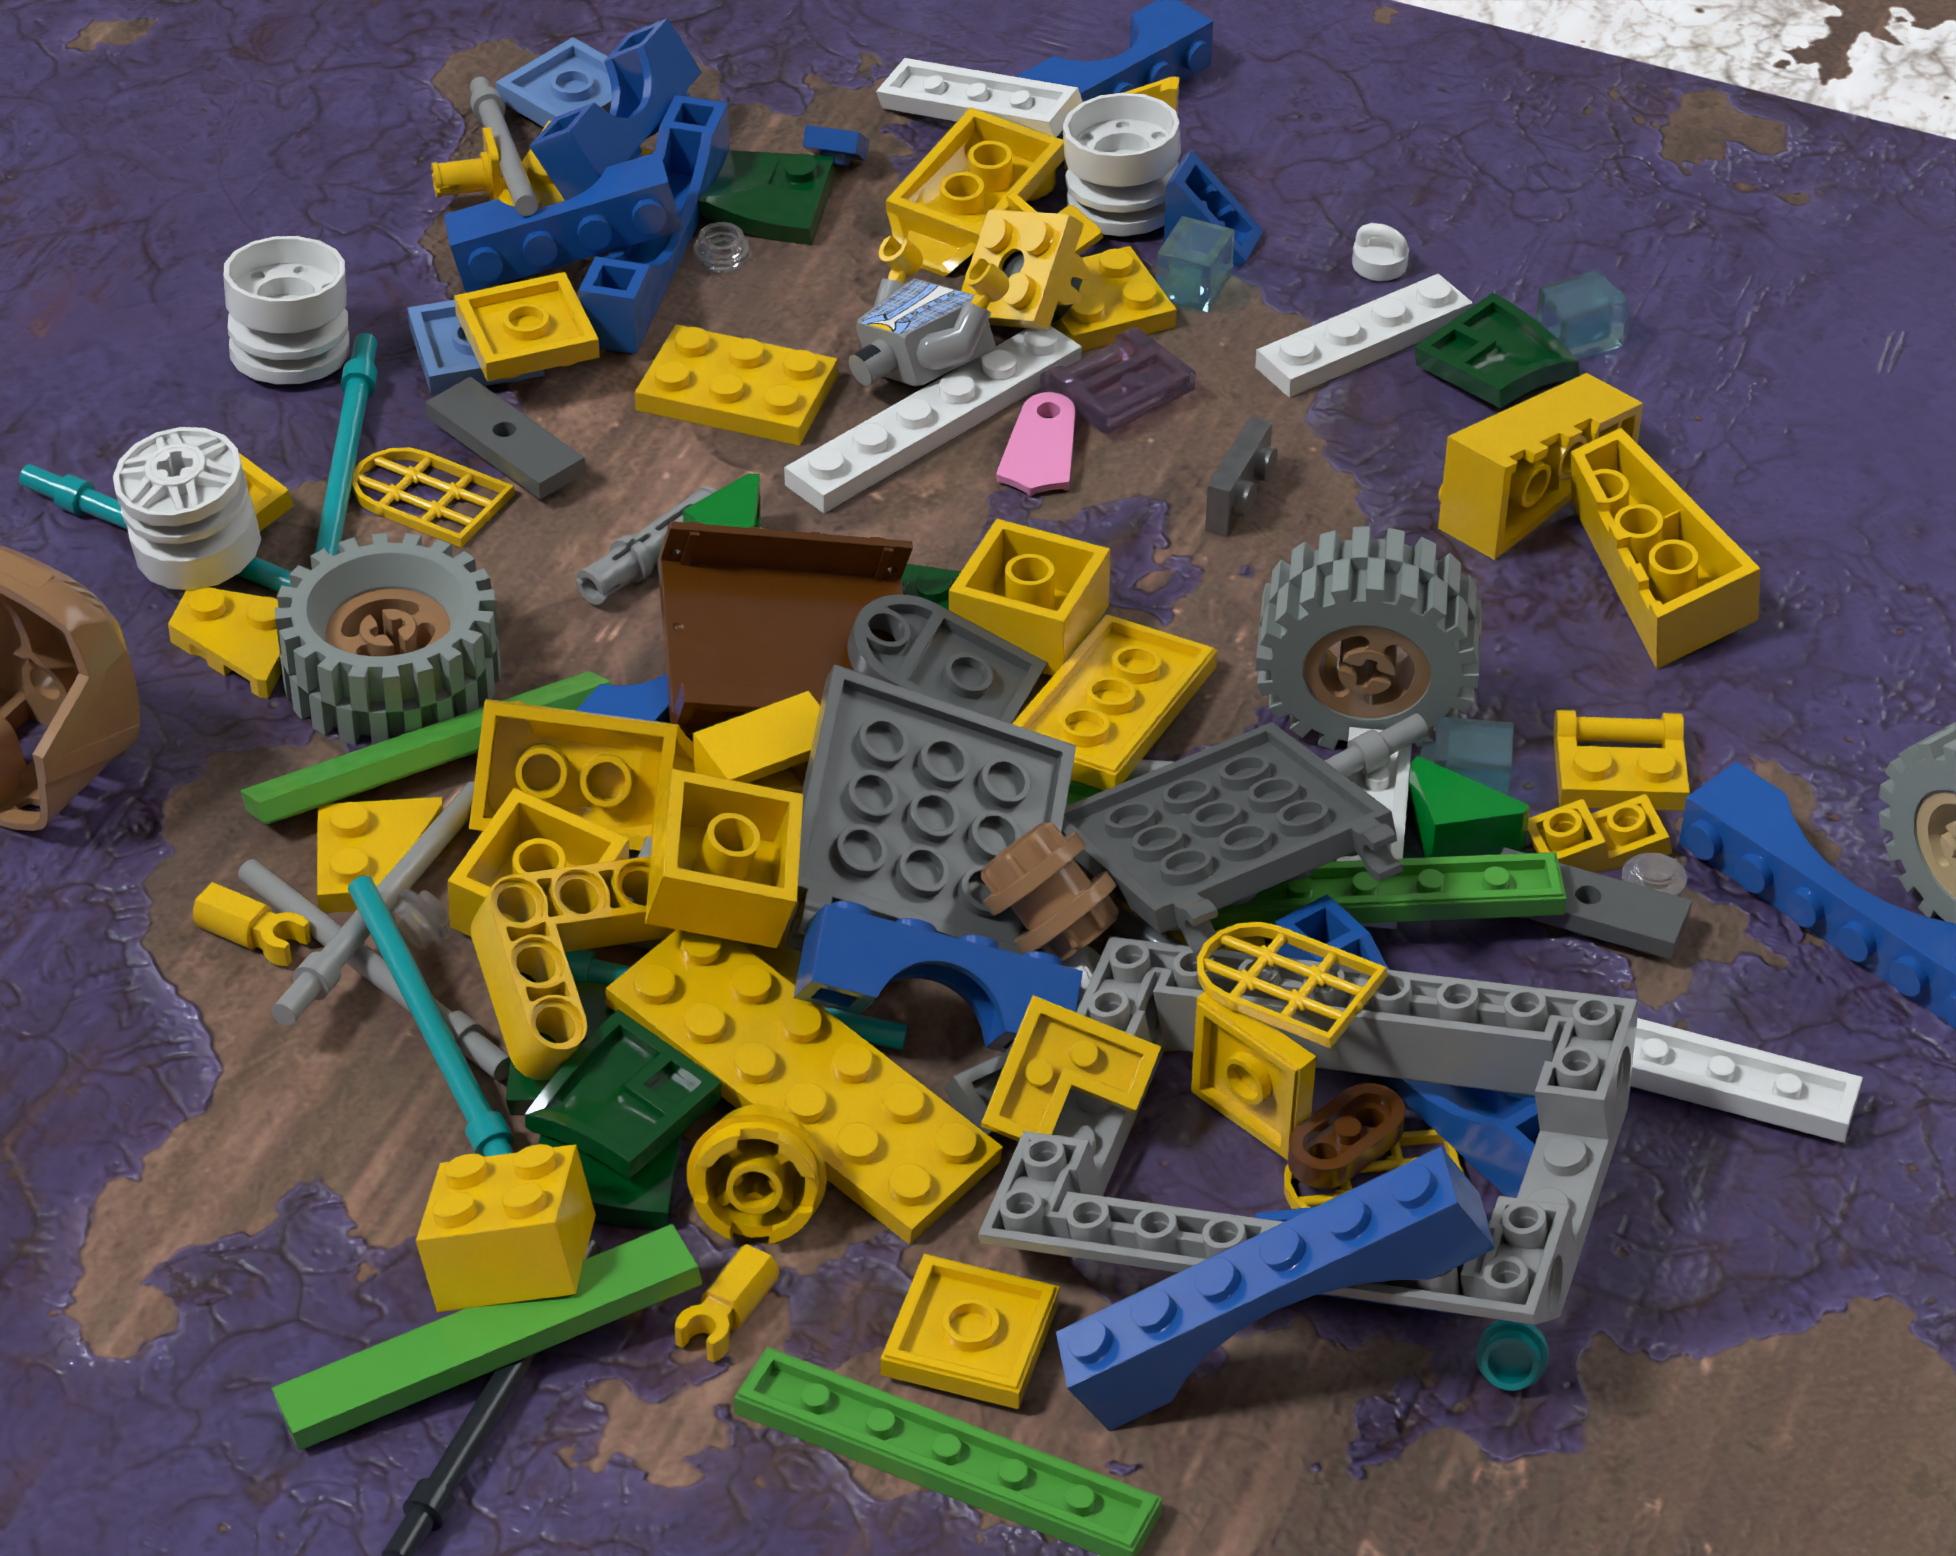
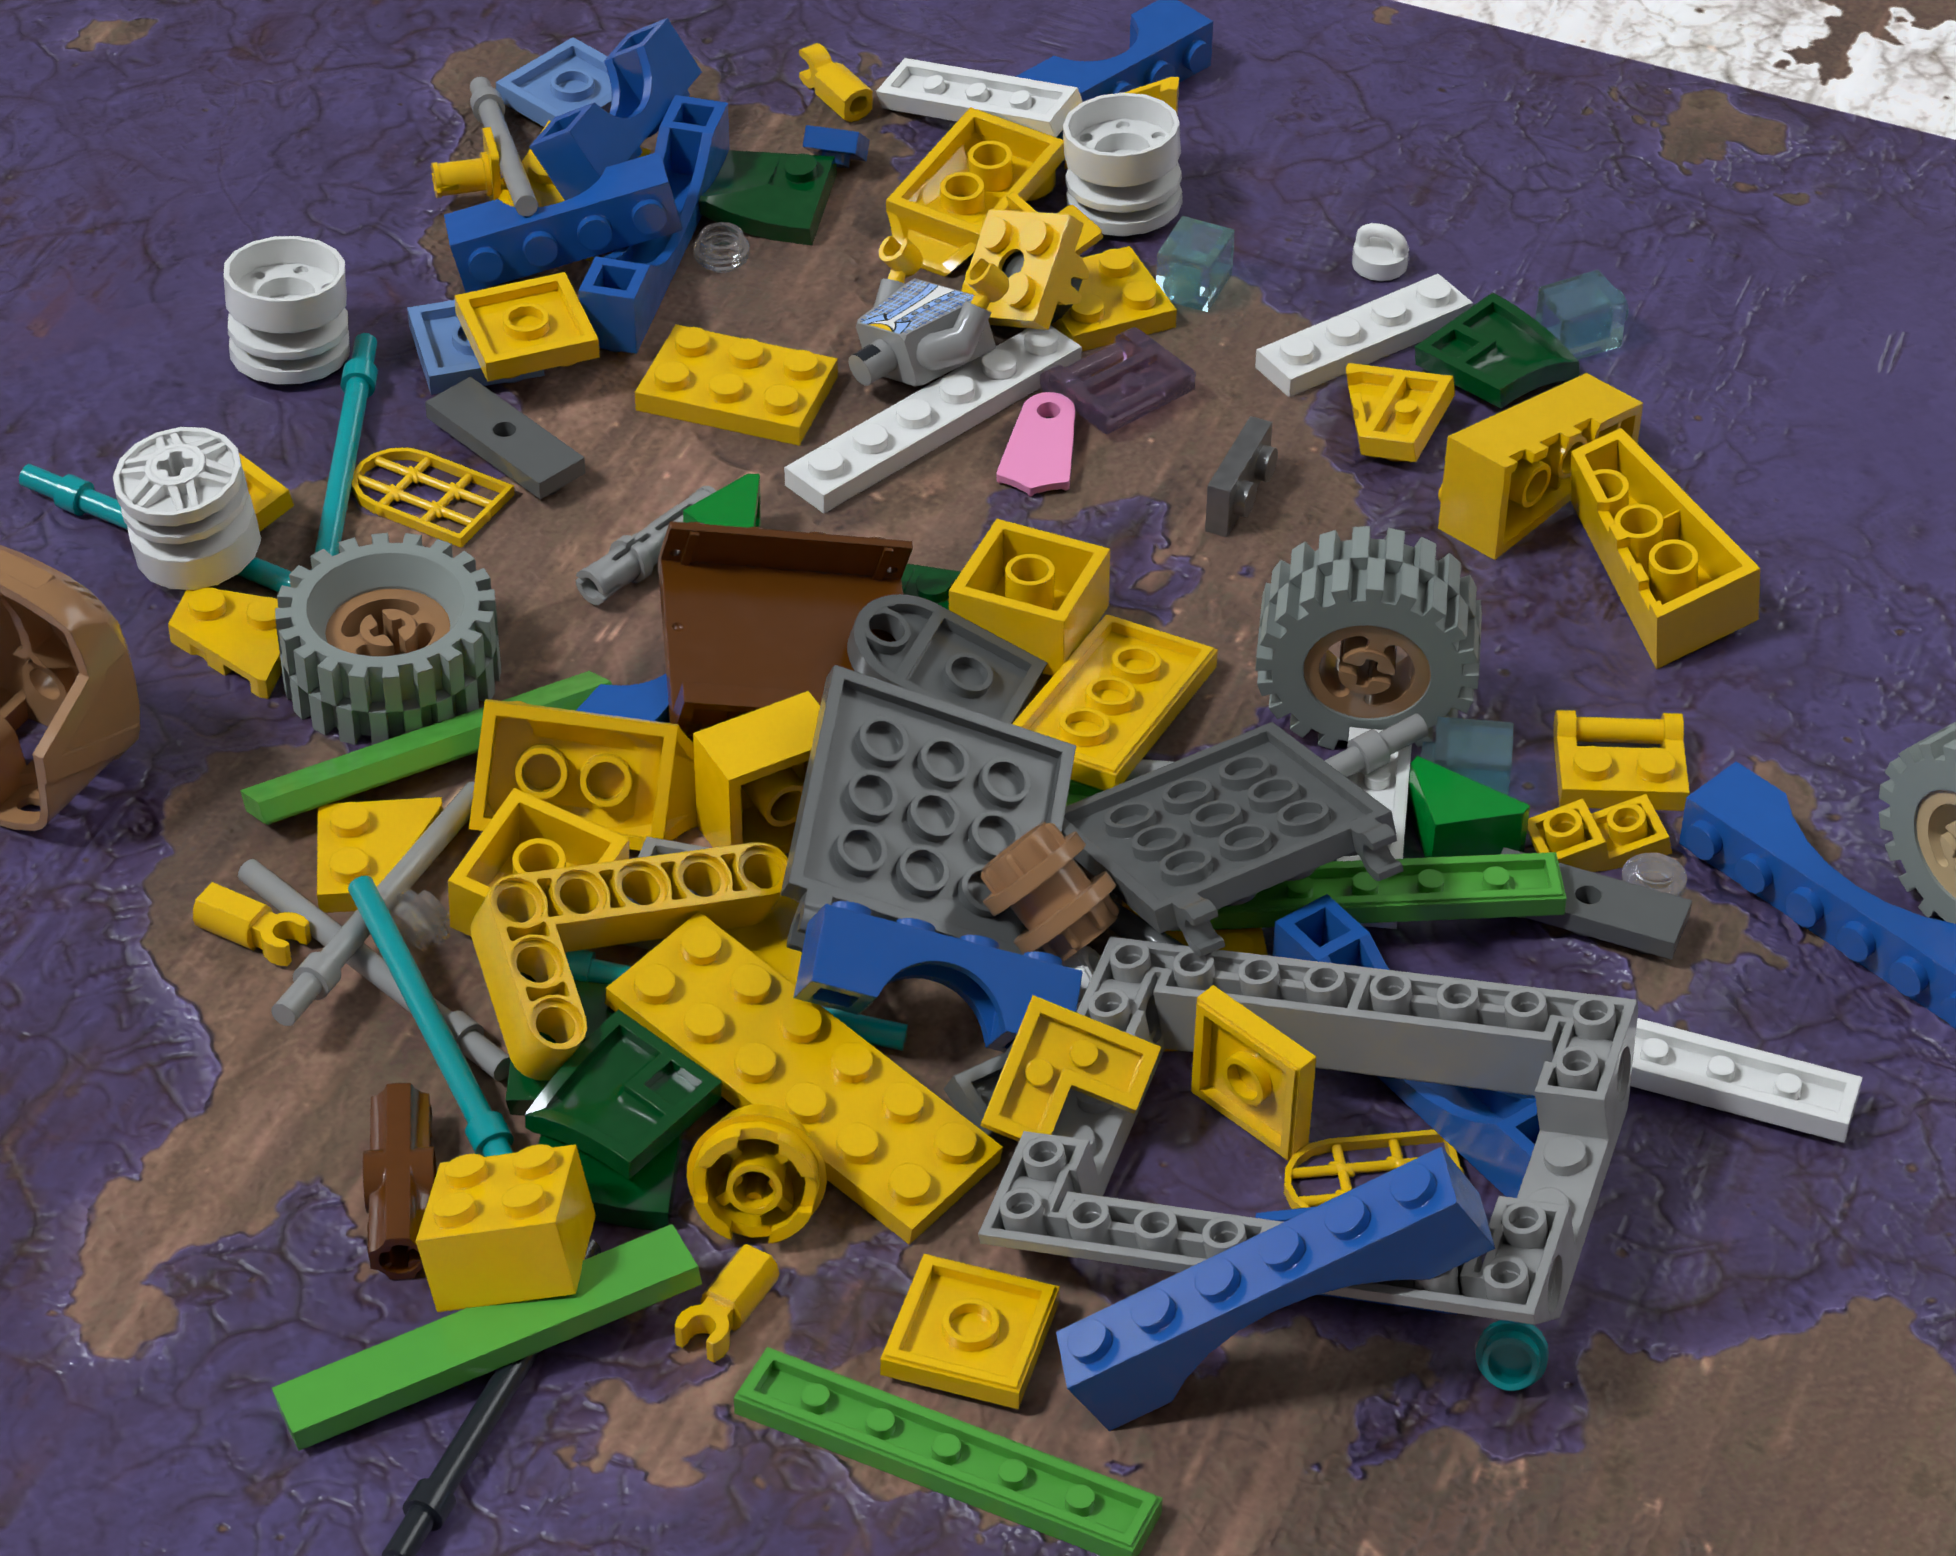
(398, 1178): none -> reddish brown piece
(724, 858): yellow brick -> none
(835, 84): none -> yellow bar
(1201, 196): blue slope -> none
(1296, 999): yellow window -> none
(1334, 1142): reddish brown plate -> none
(1396, 409): none -> yellow wing

